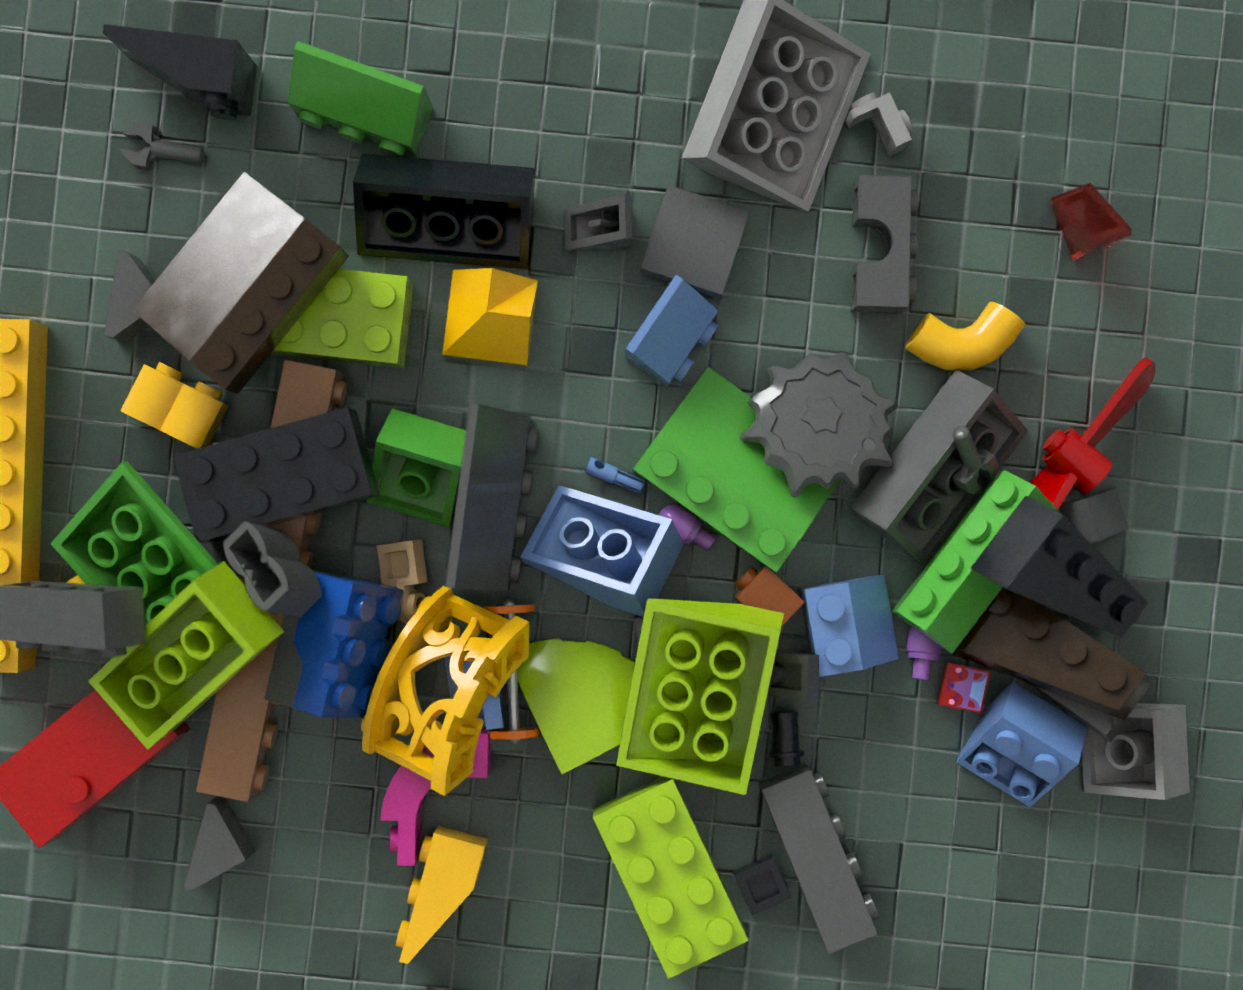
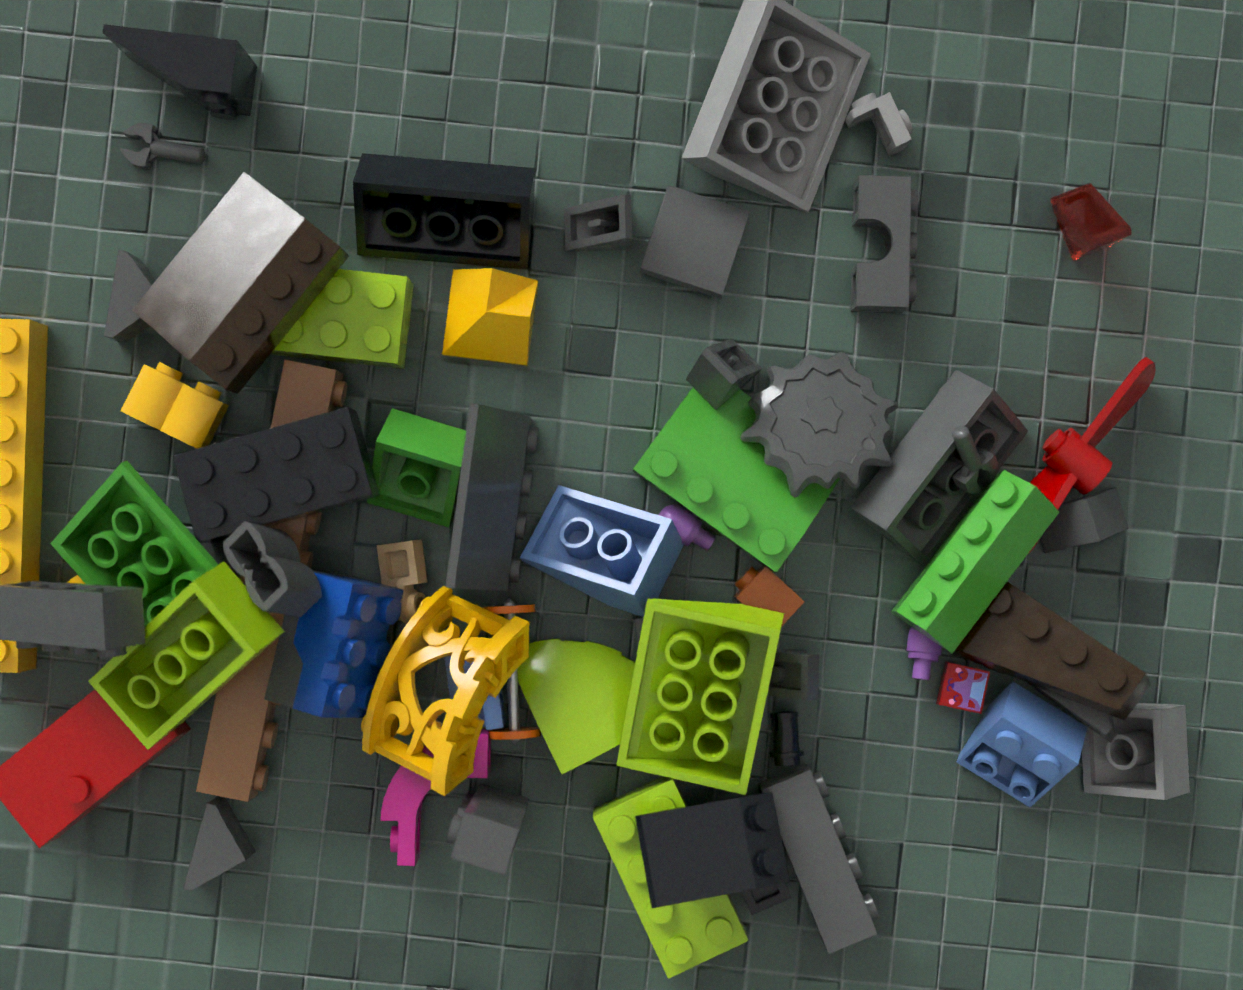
(358, 100): bright green slope -> none
(447, 879): yellow slope -> none
(487, 828): none -> dark grey brick
(613, 475): medium blue pin -> none
(672, 332): medium blue slope -> none
(711, 849): none -> black slope
(722, 372): none -> dark grey slope
(849, 624): medium blue slope -> none
(966, 347): yellow cylinder -> none
(1055, 565): black wedge -> none

